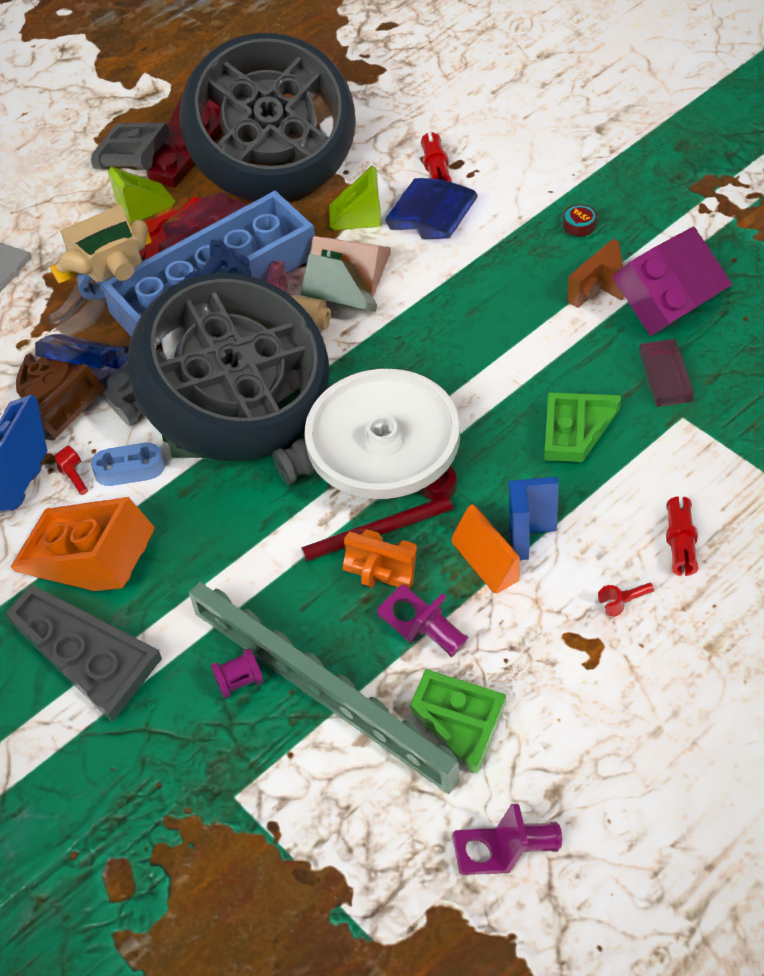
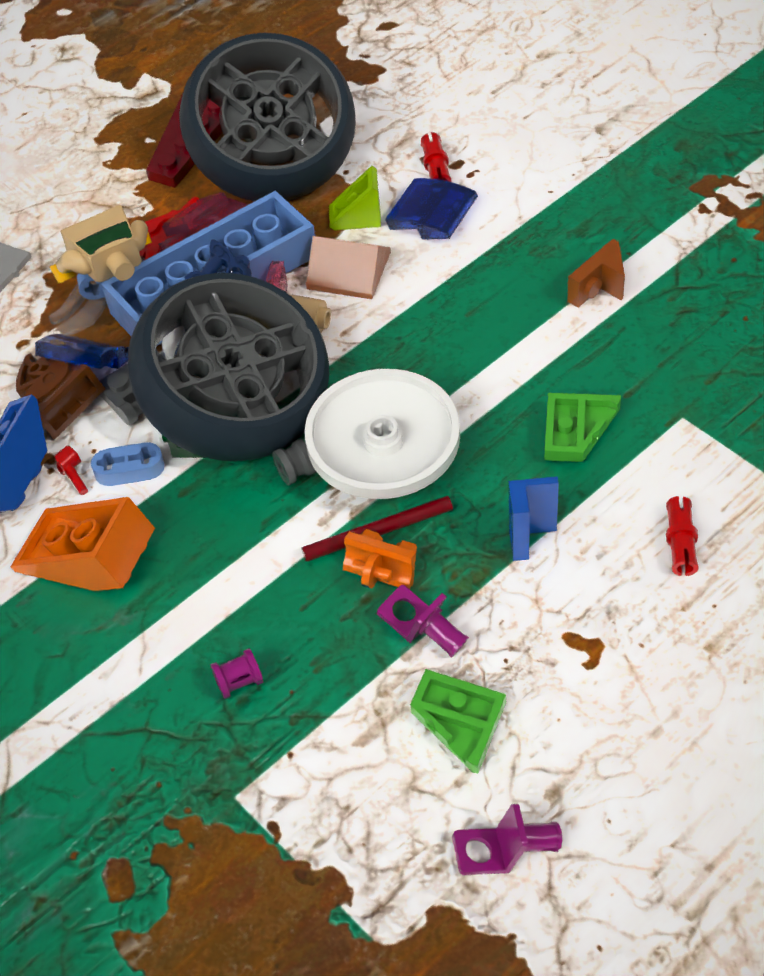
(89, 652): dark grey wing -> none
(135, 141): dark grey plate -> none
(138, 195): lime slope -> none
(334, 692): sand green plate -> none
(335, 281): slope -> none
(442, 486): dark red tile -> none
(486, 550): orange slope -> none
(579, 220): dark red tile -> none
(613, 592): red hand -> none
(666, 372): clear pink tile -> none
(671, 280): magenta slope -> none

